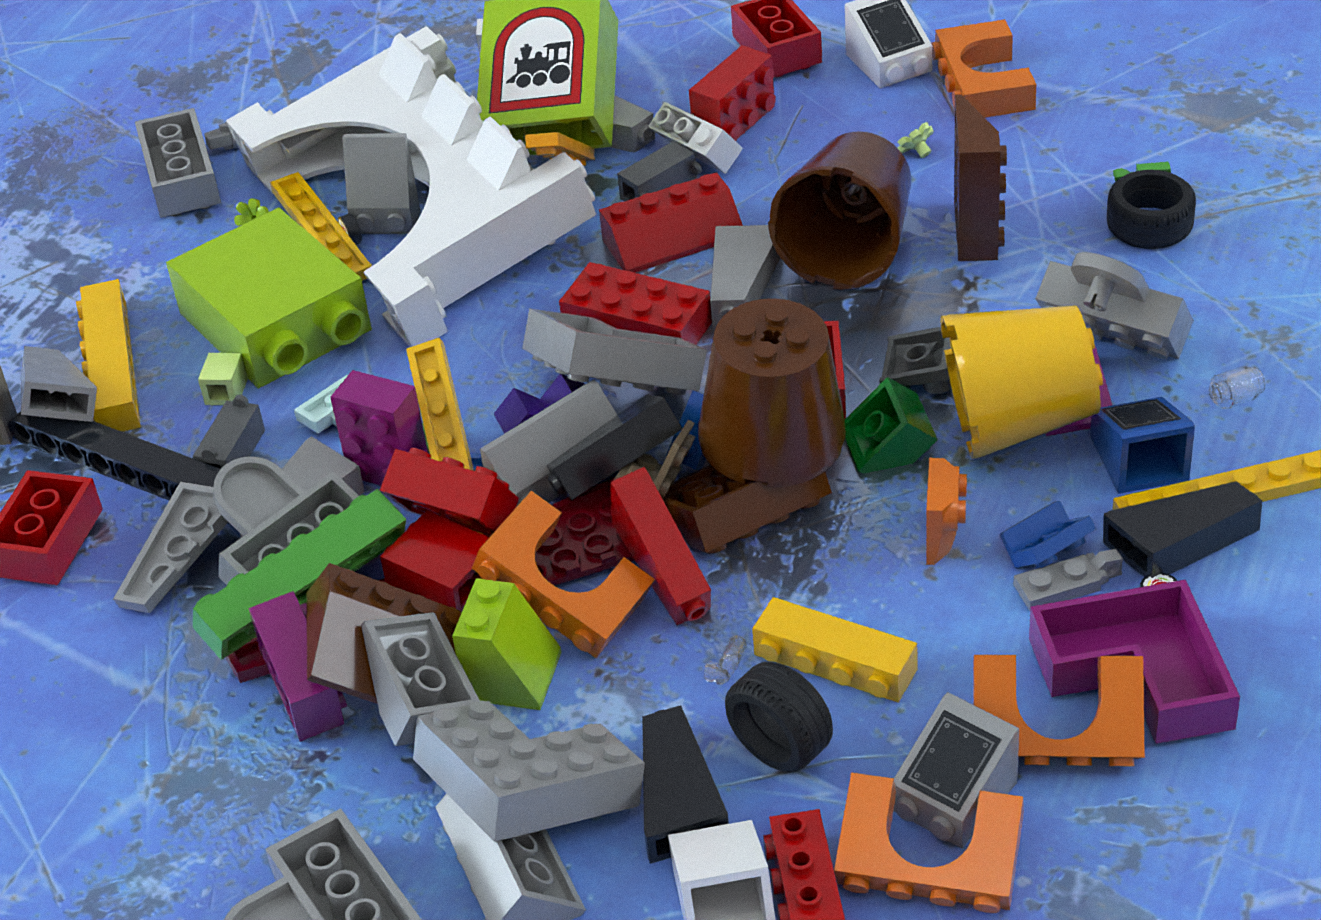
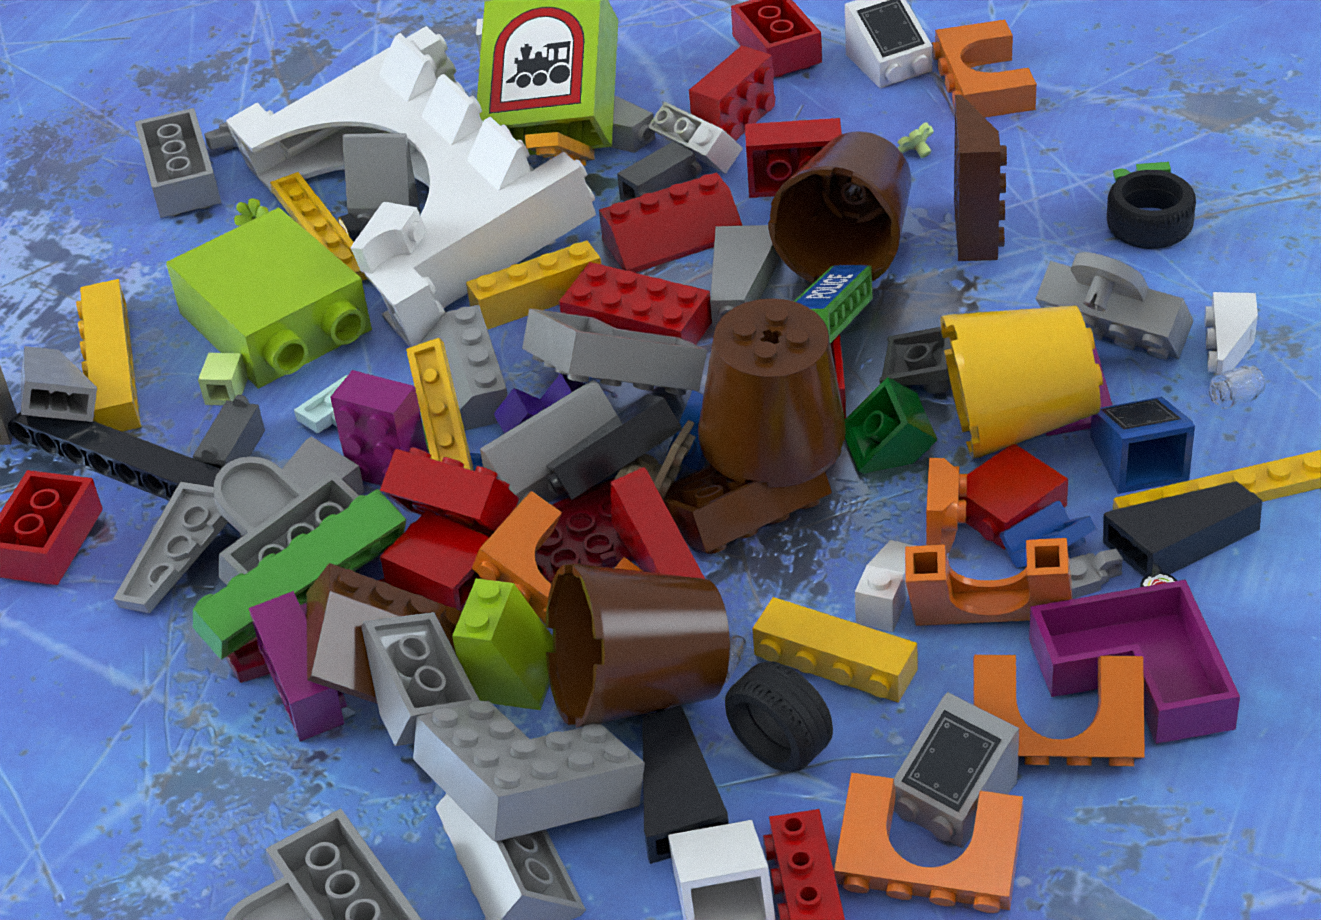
(389, 233): none -> white arch
(472, 365): none -> light grey slope
(531, 284): none -> yellow brick
(633, 642): none -> reddish brown cone
(781, 149): none -> red brick
(839, 295): none -> brick
(882, 588): none -> white slope
(946, 597): none -> orange arch
(1010, 490): none -> red brick
(1232, 329): none -> white slope

